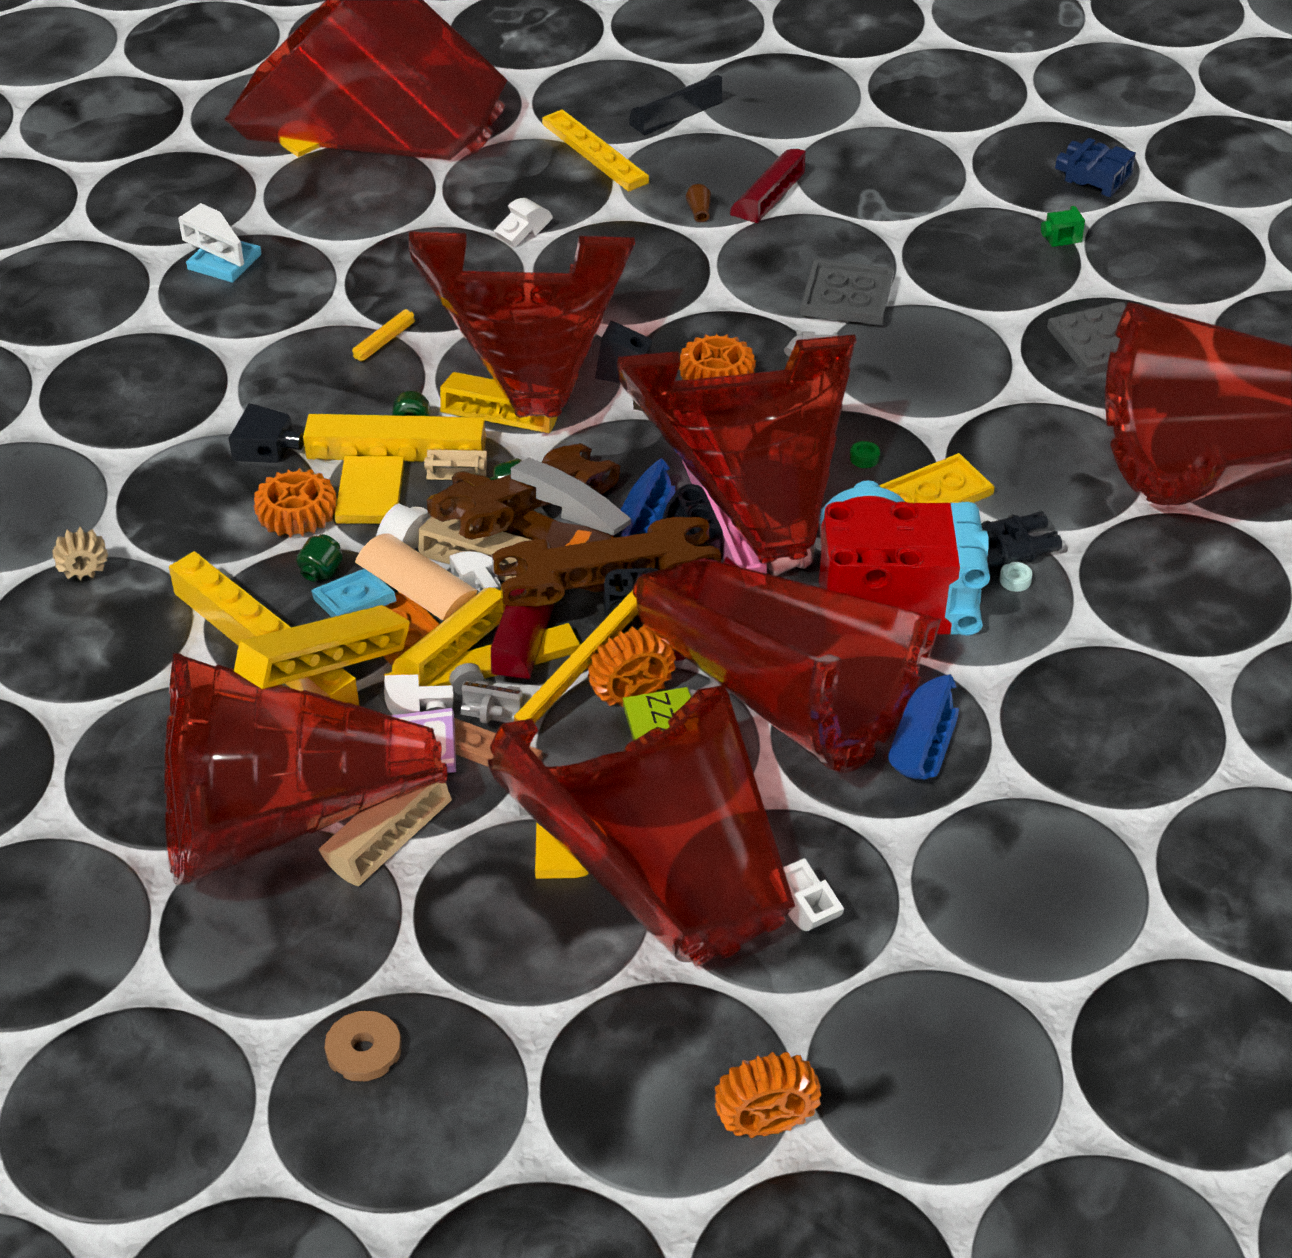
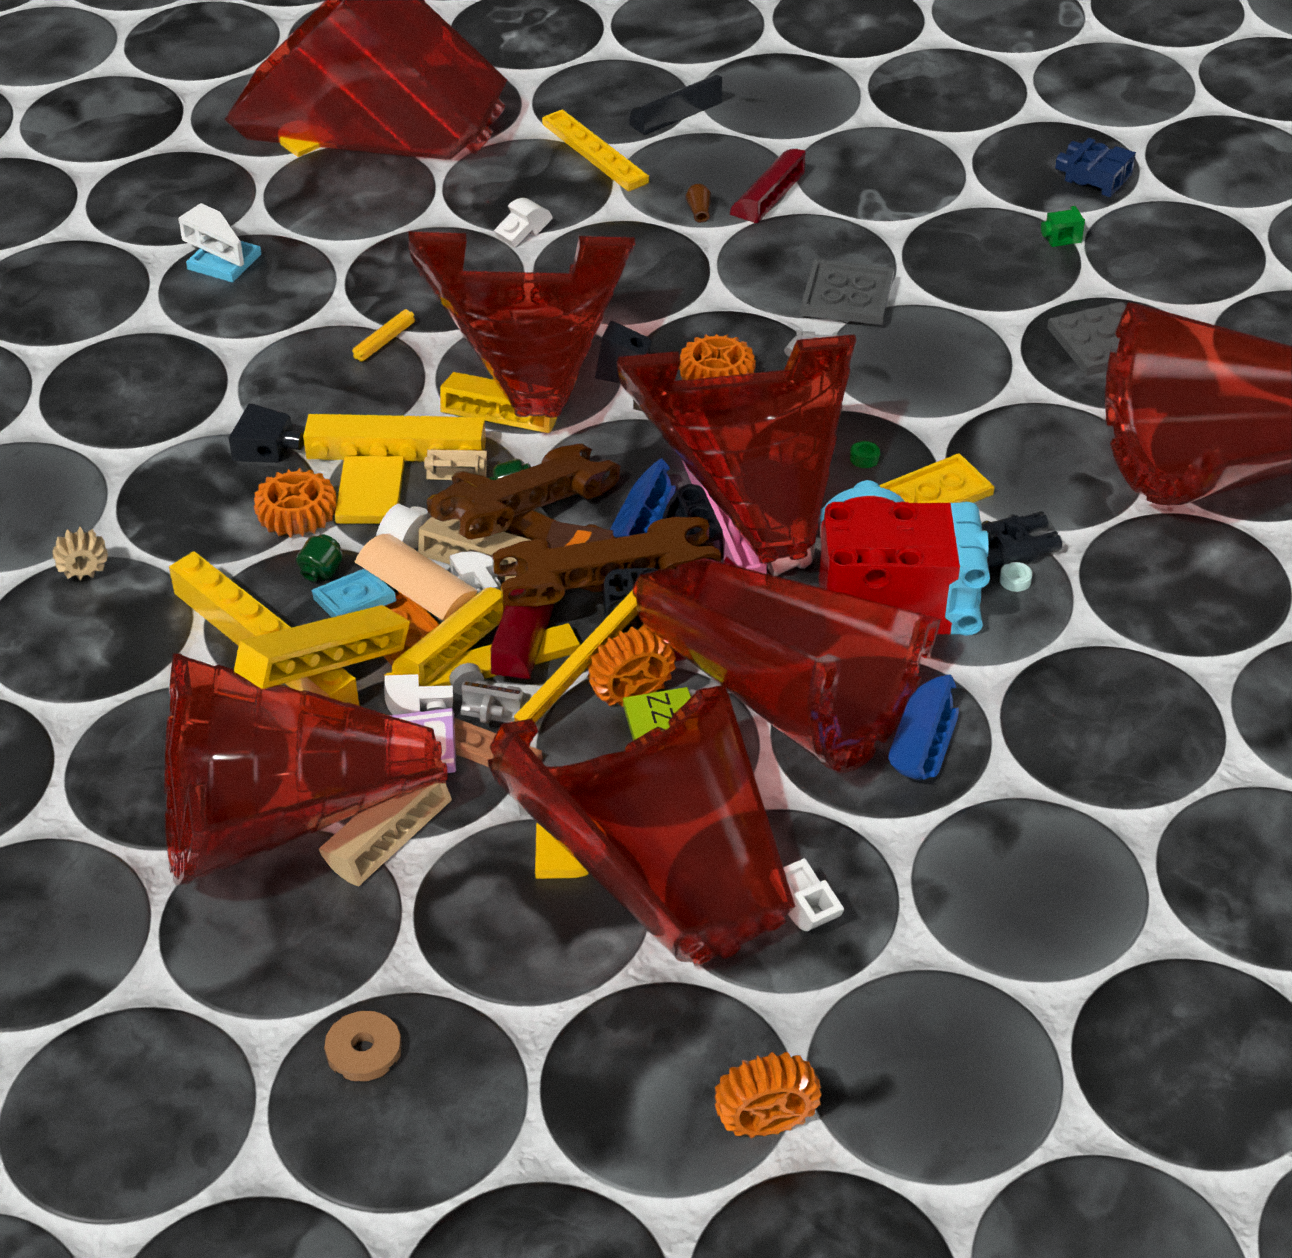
(411, 404): dark green head -> none
(577, 499): light grey slope -> none

